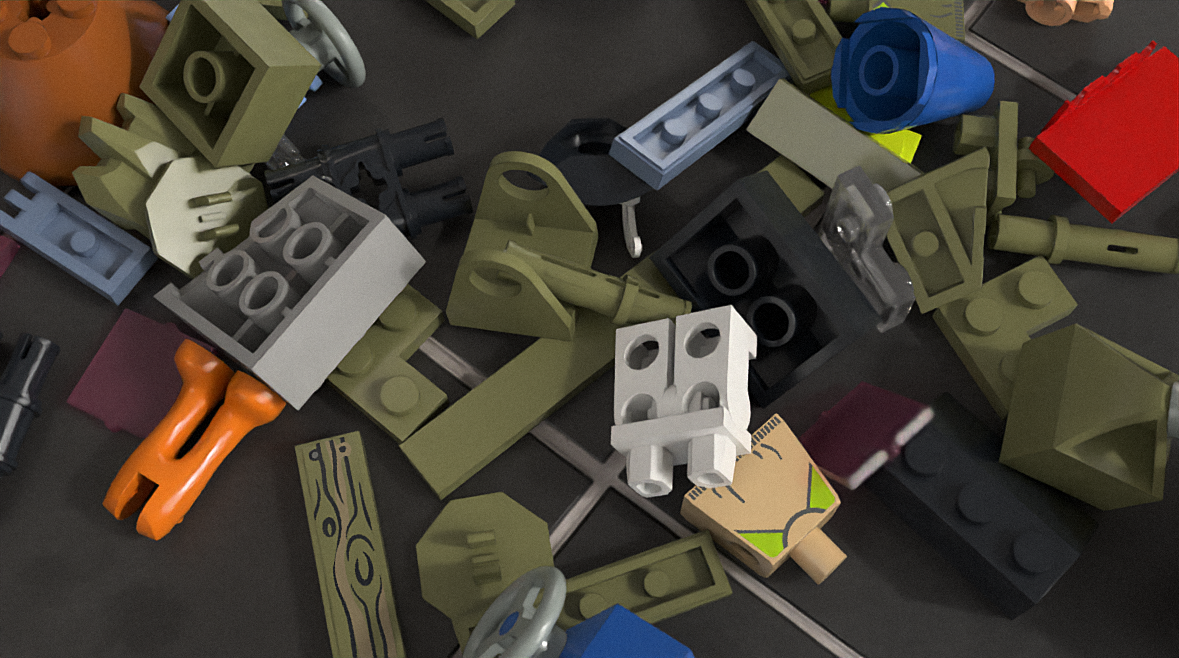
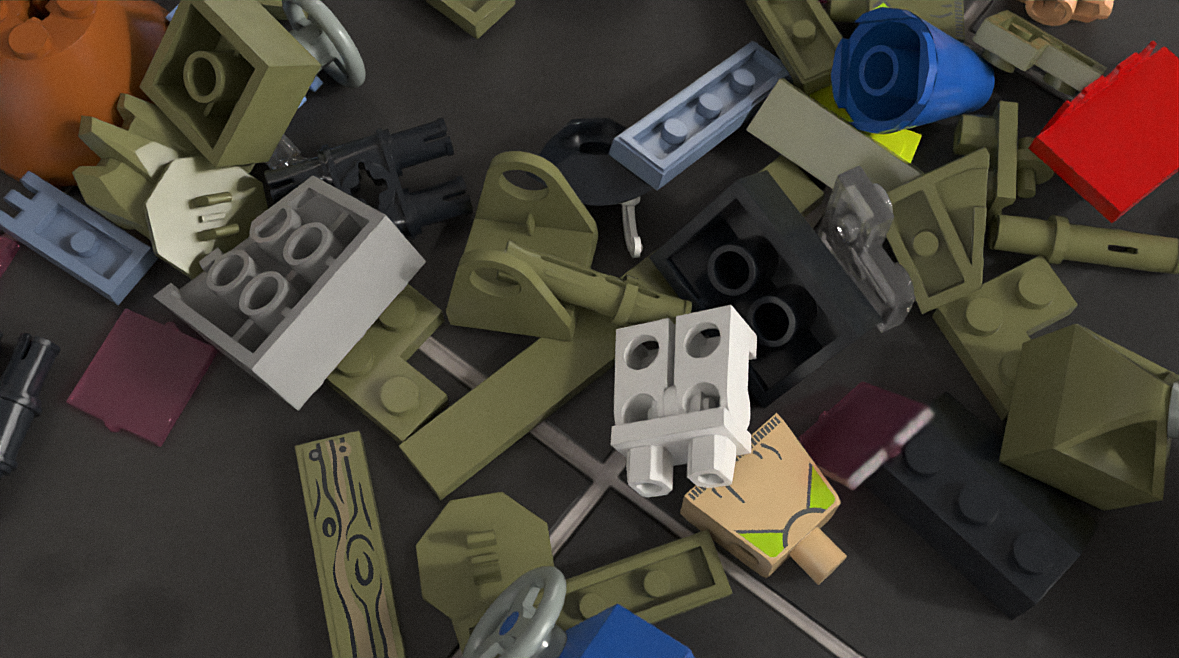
(155, 460): orange piece -> none
(1017, 43): none -> olive plate

